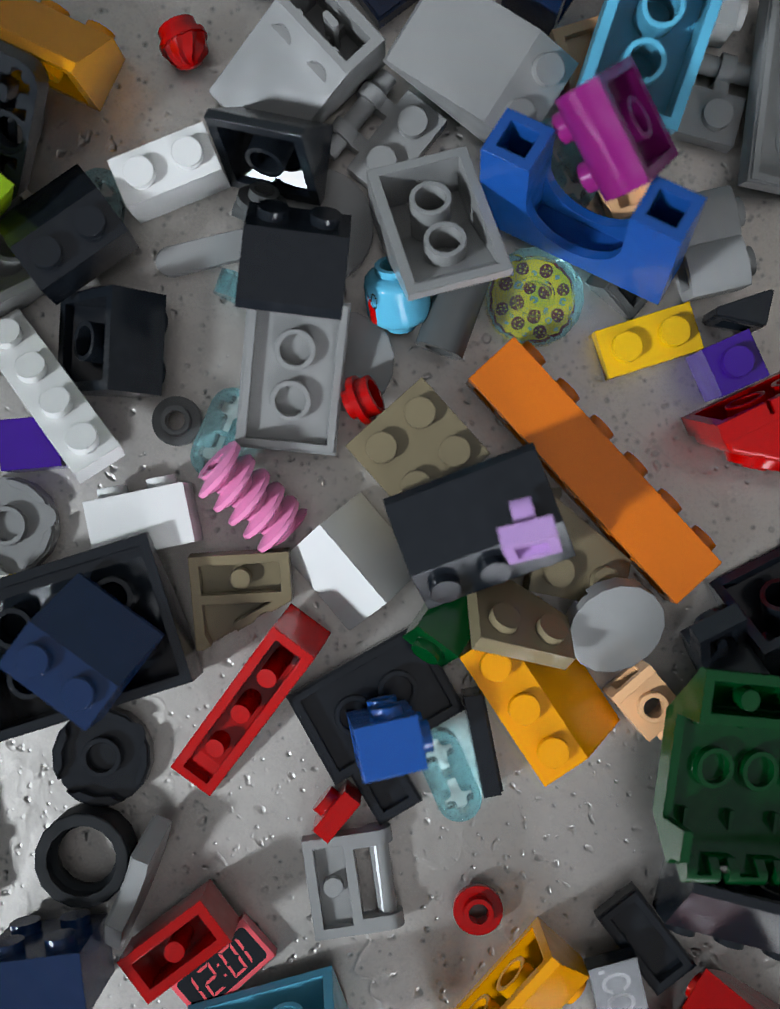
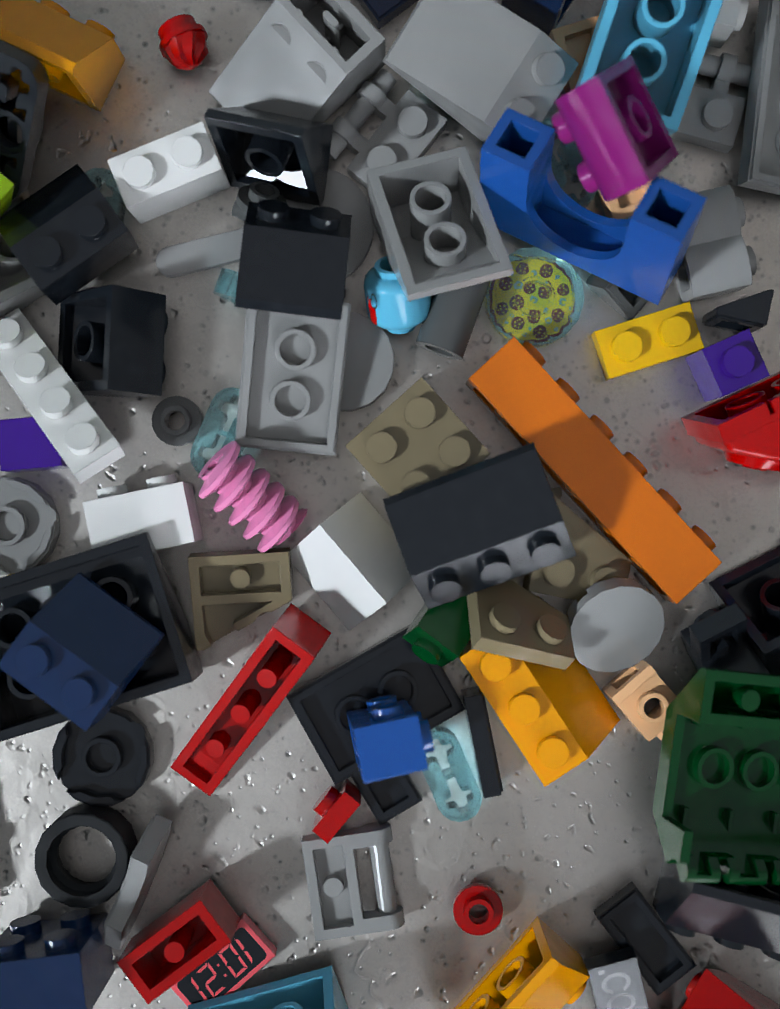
(362, 398): red plate -> none
(529, 535): lavender tile -> none

